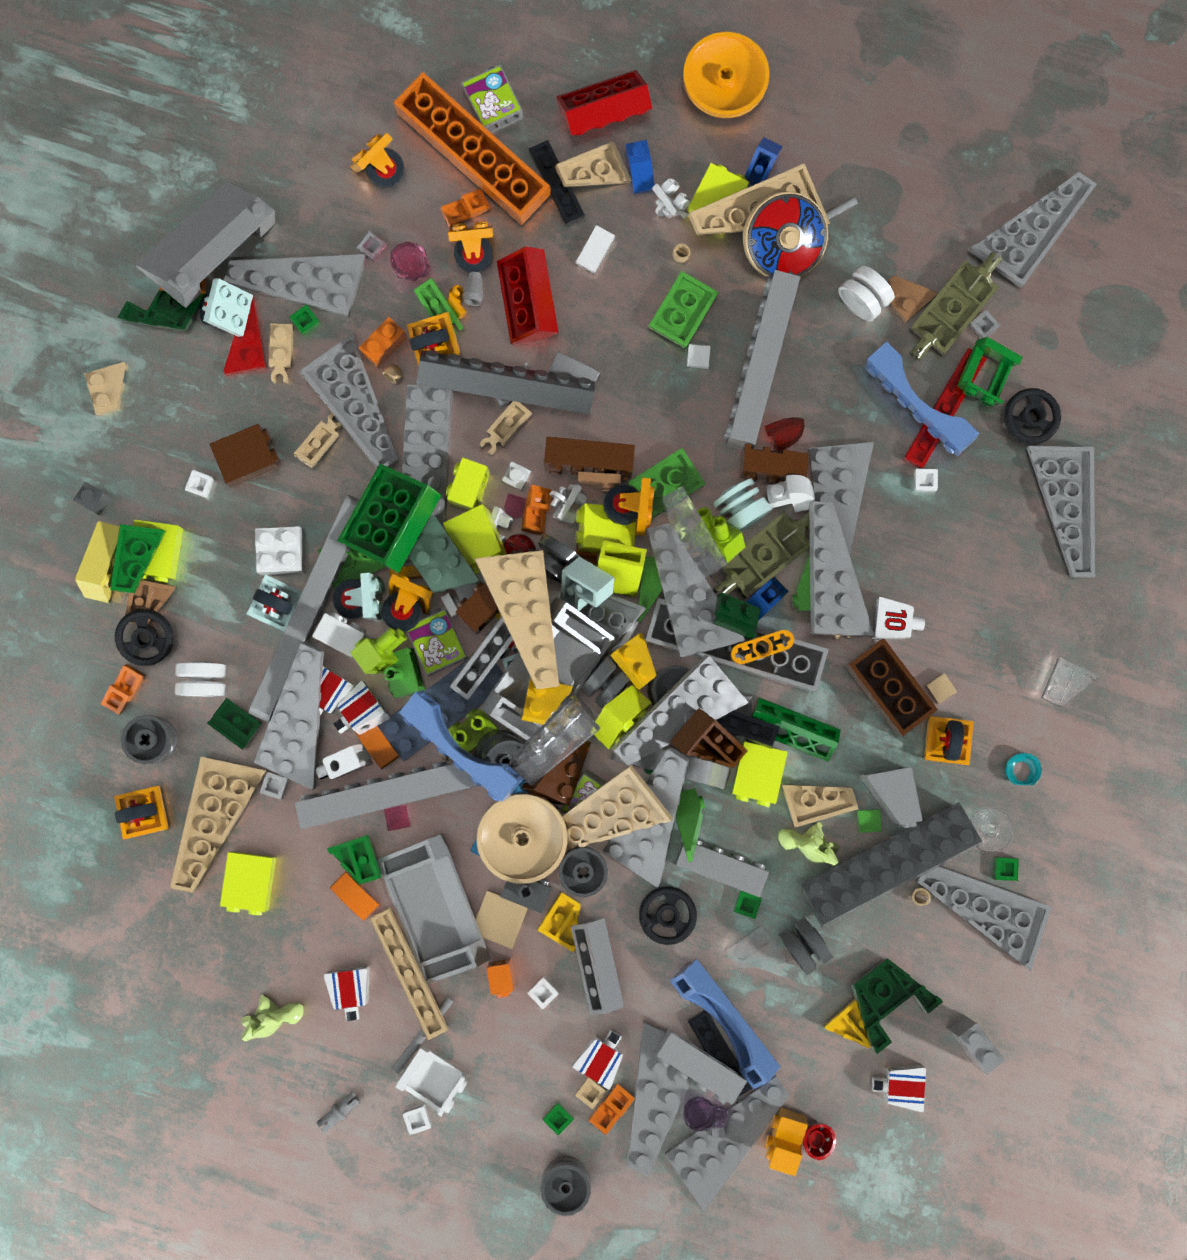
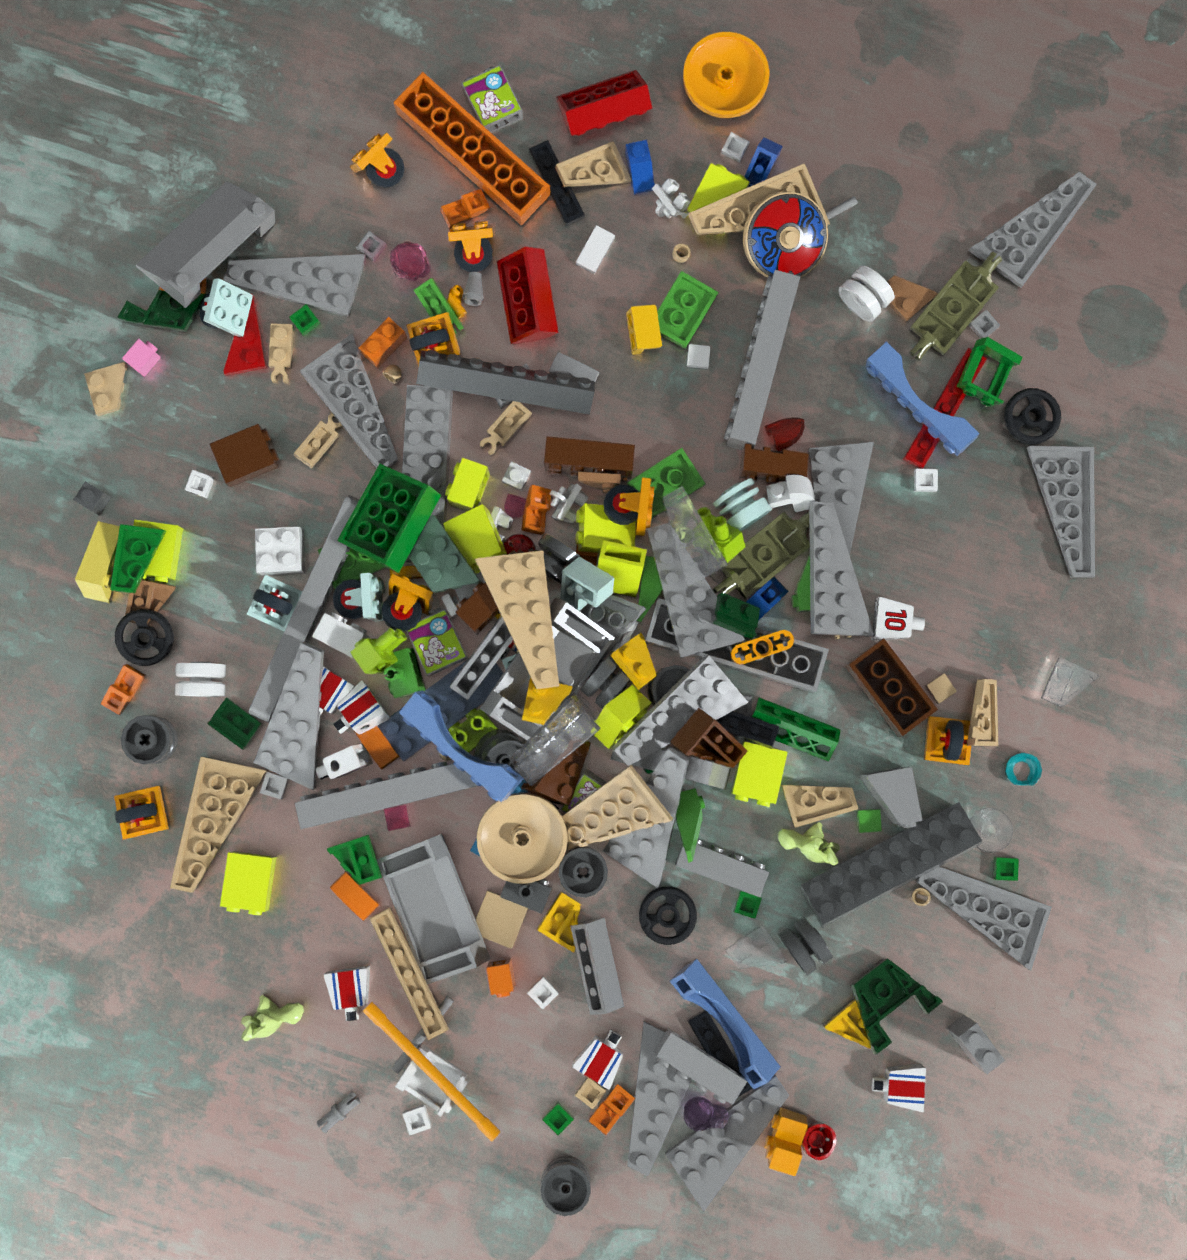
(142, 357): none -> bright pink brick
(432, 1072): none -> light orange piece
(643, 328): none -> yellow panel
(735, 147): none -> white tile
(984, 716): none -> tan wing

